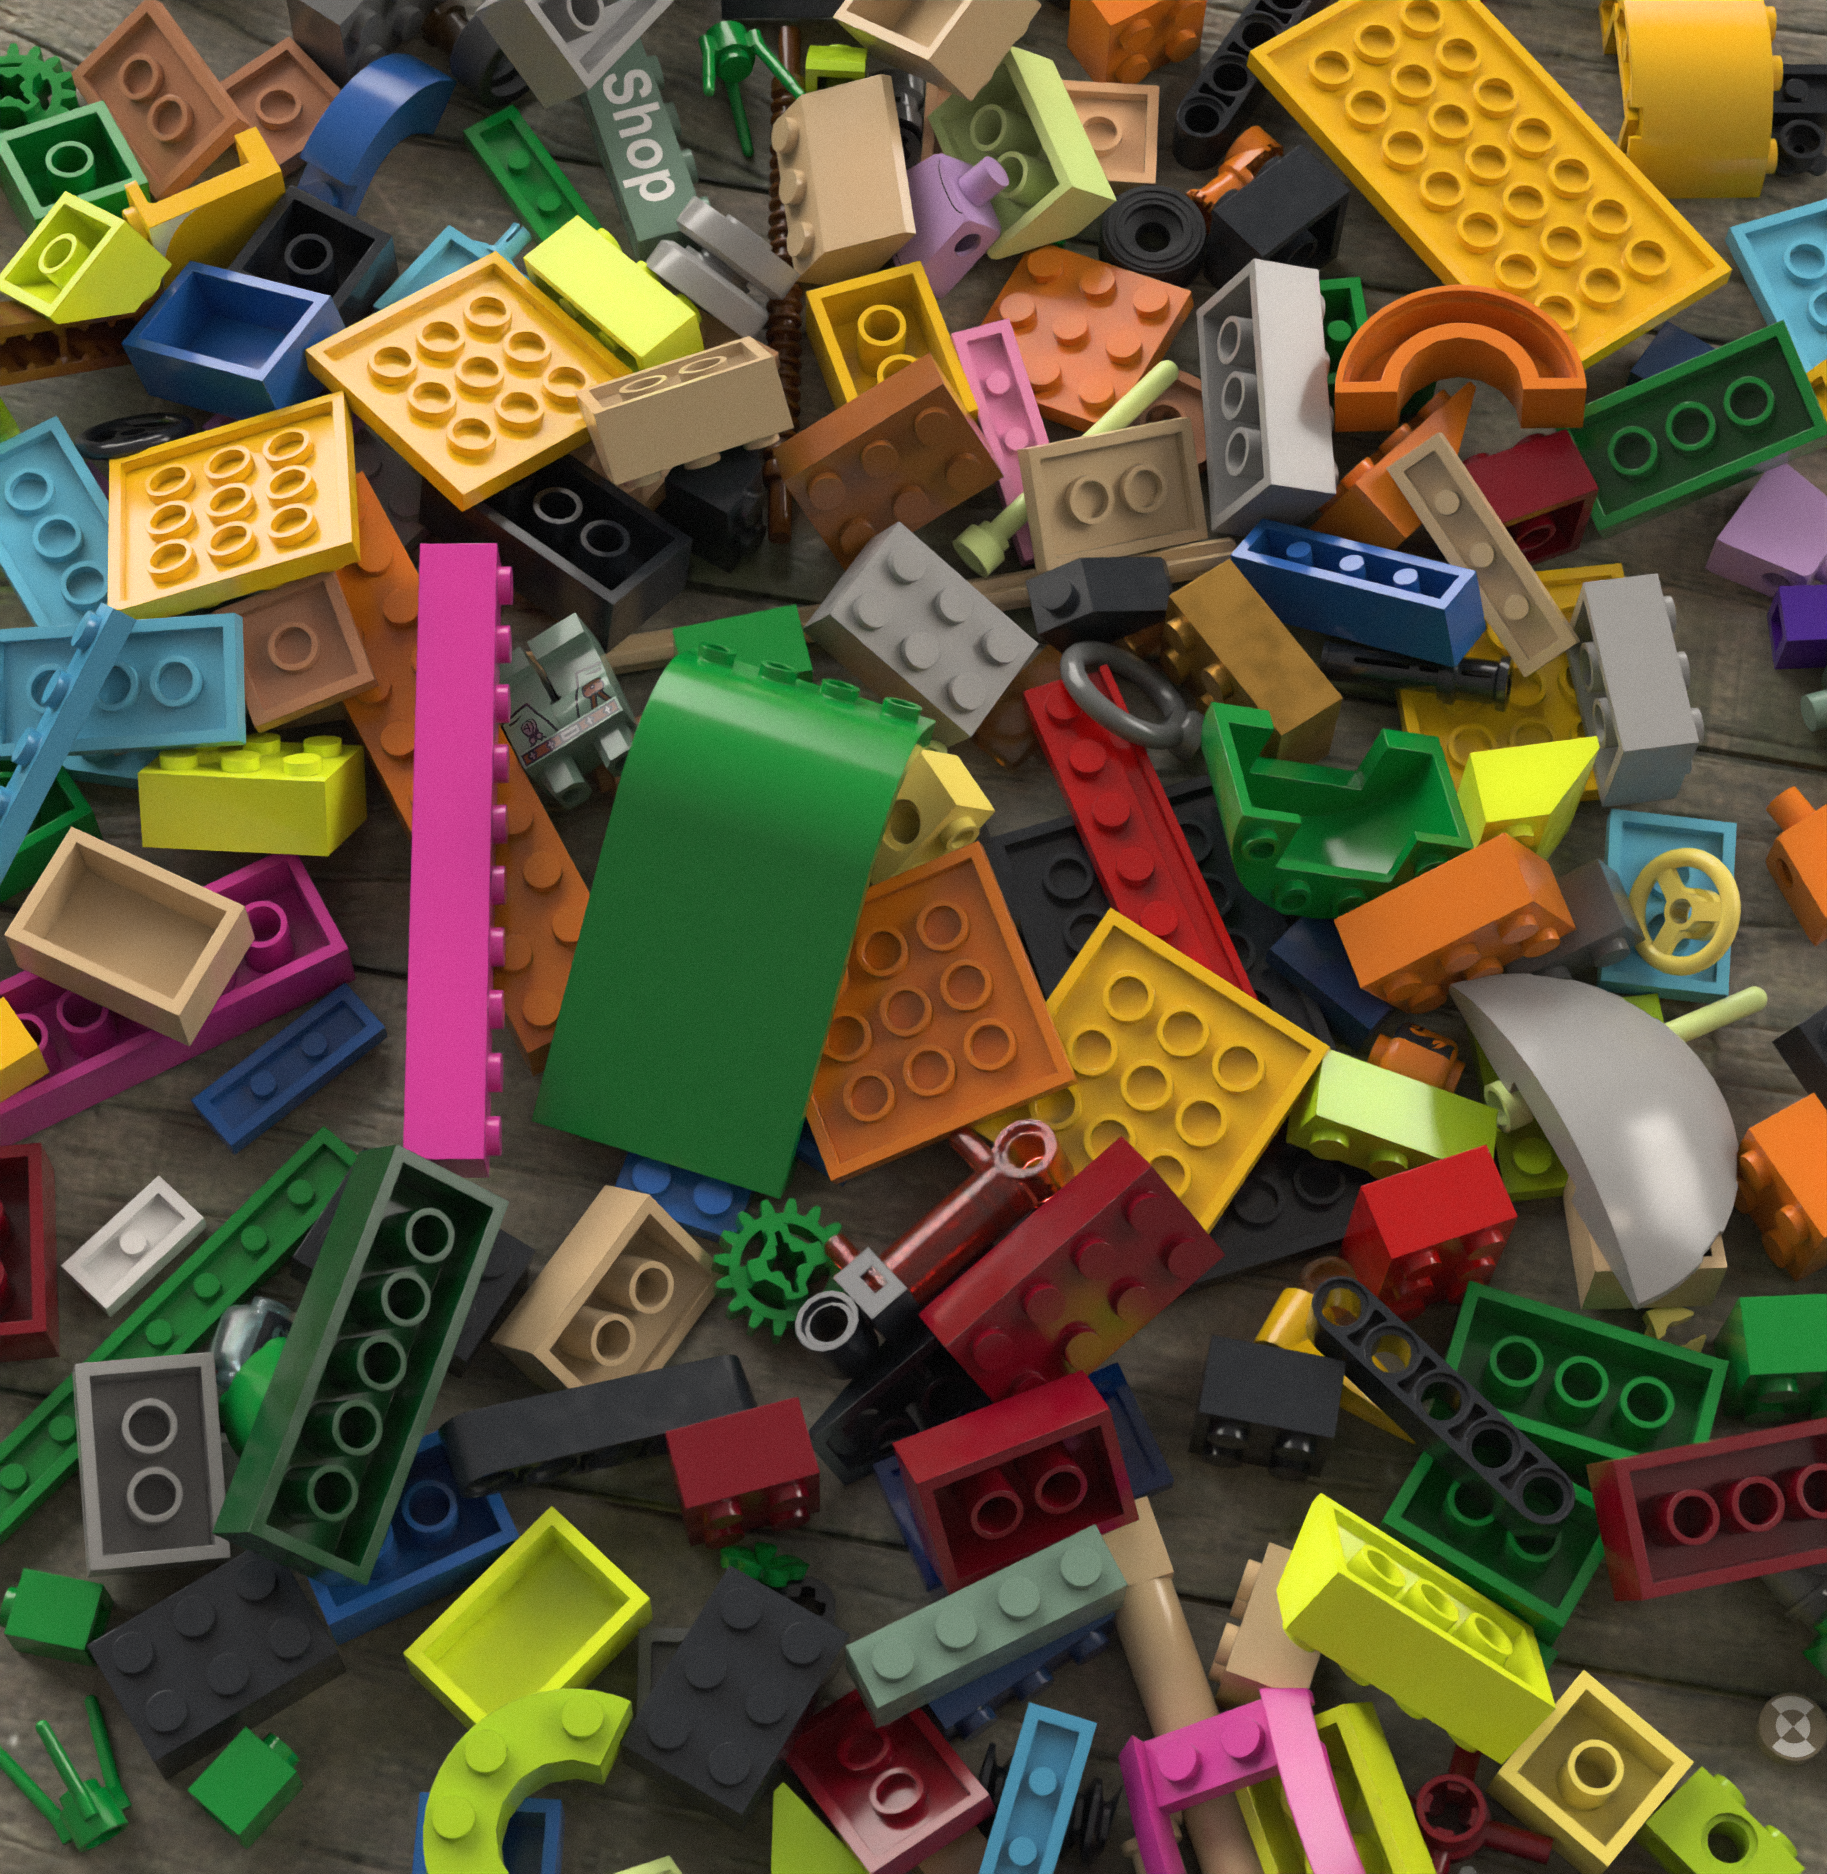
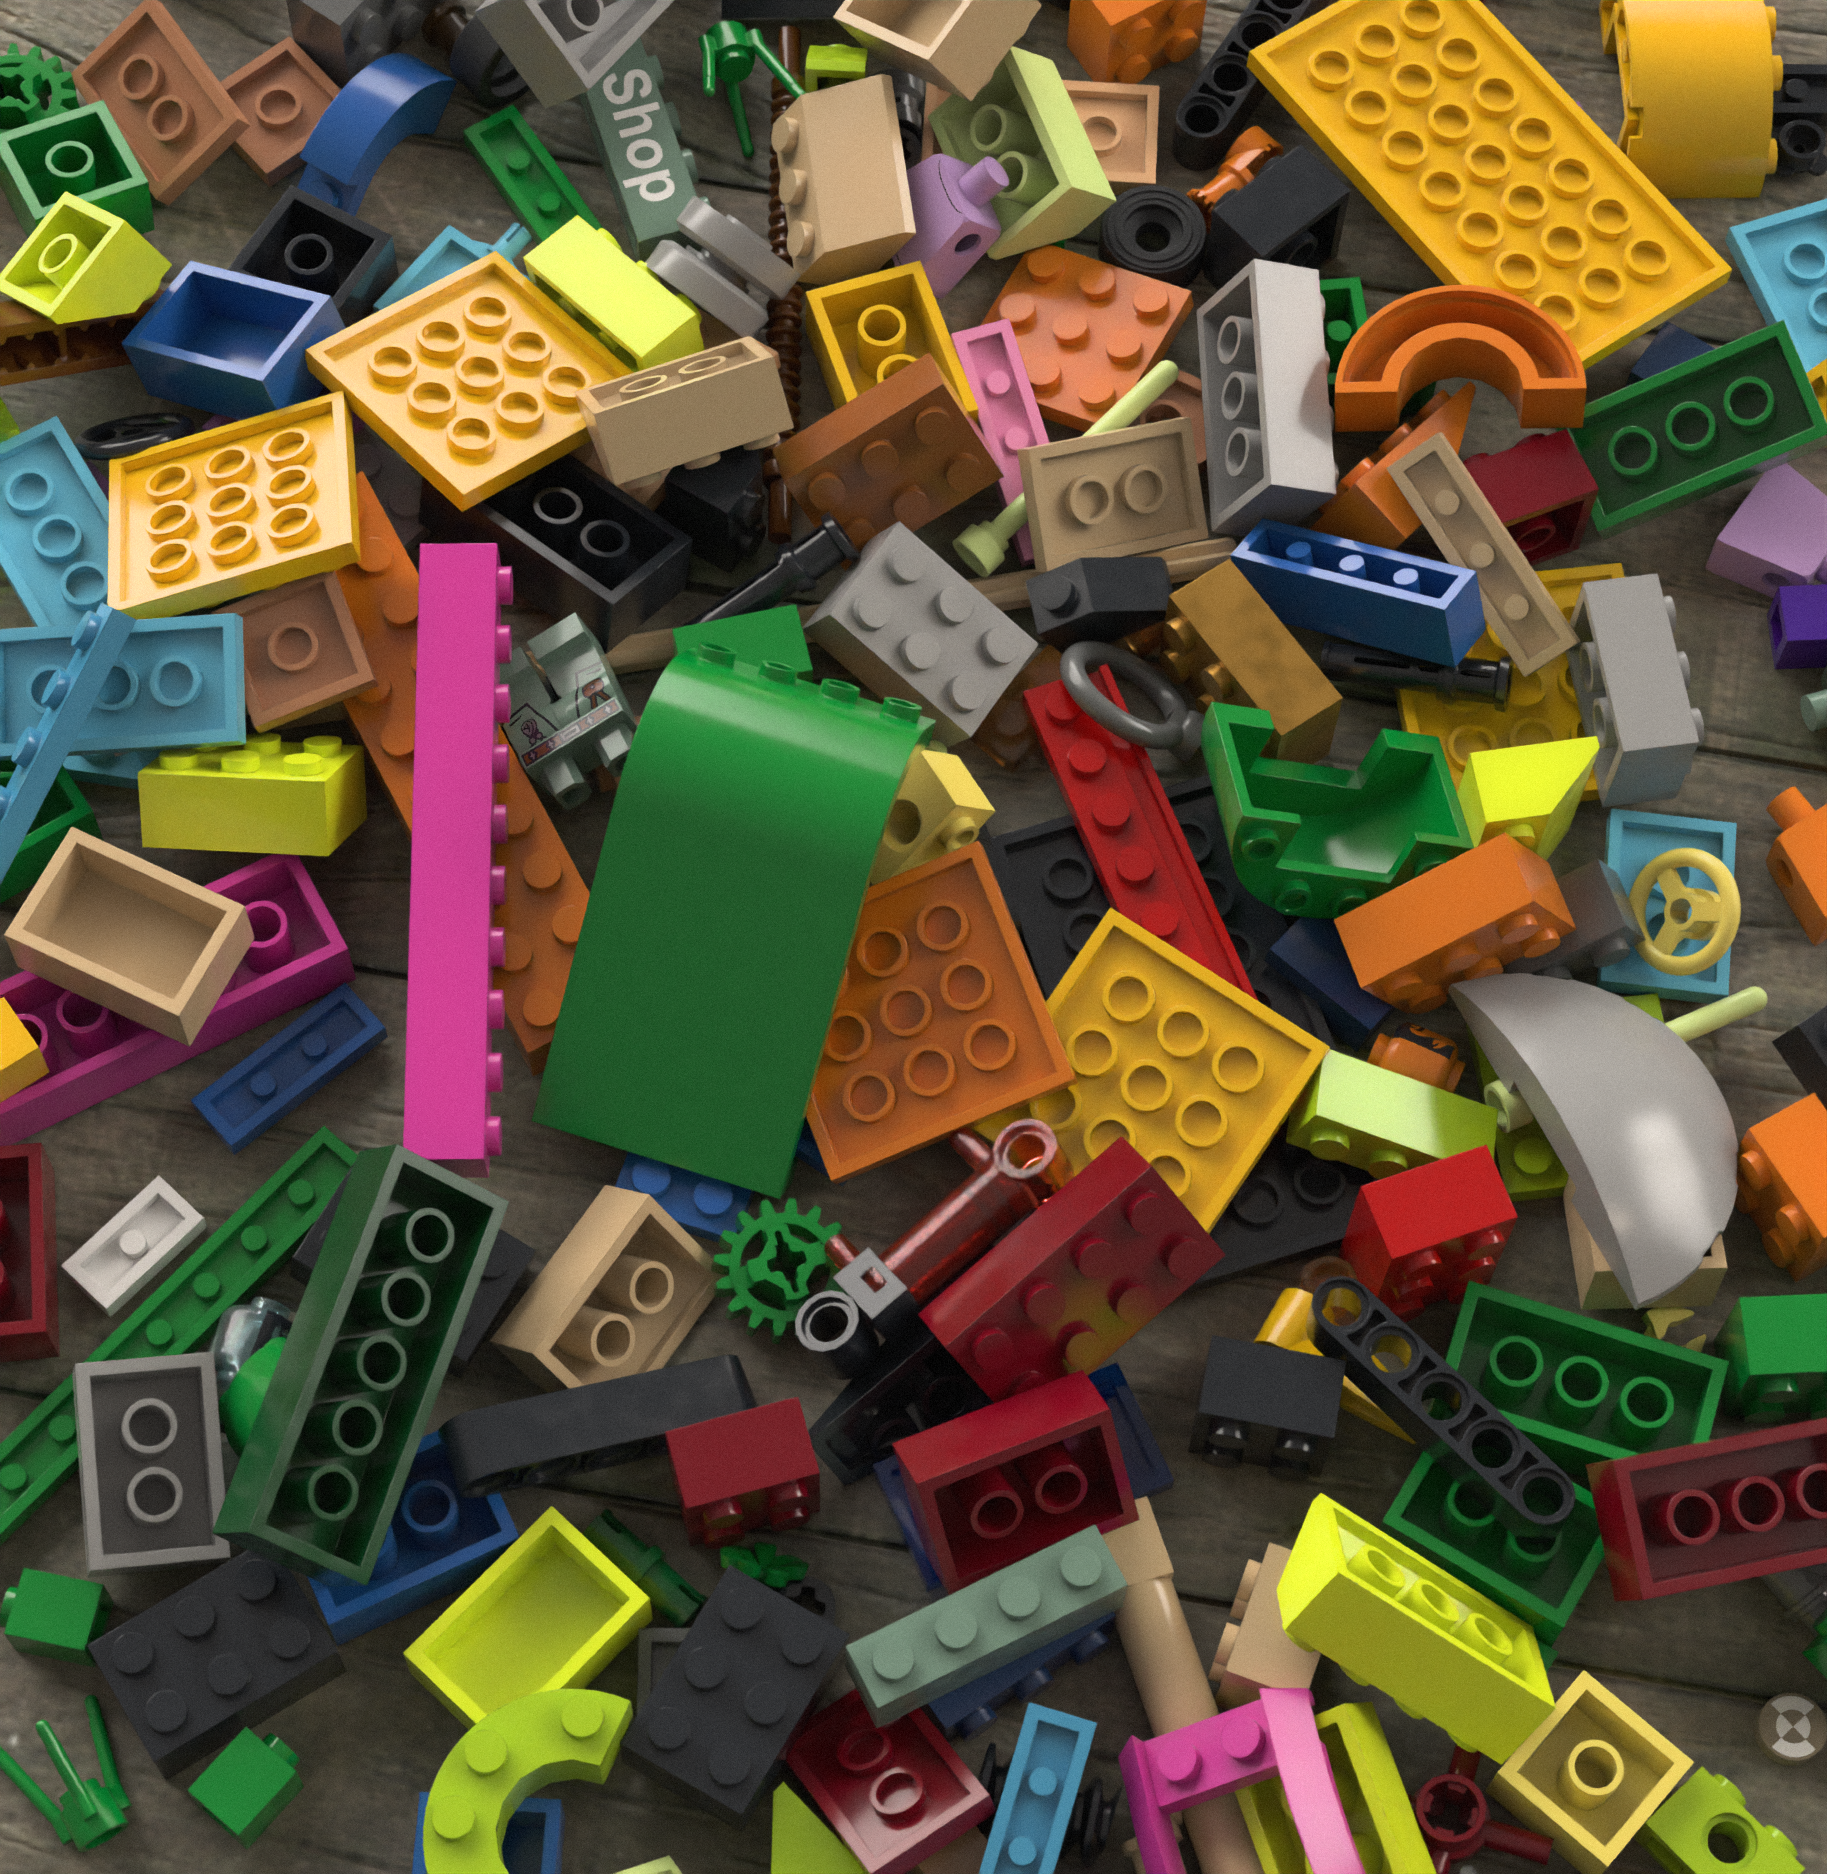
(214, 217): yellow panel -> none
(646, 1569): none -> dark green pin
(794, 570): none -> black pin

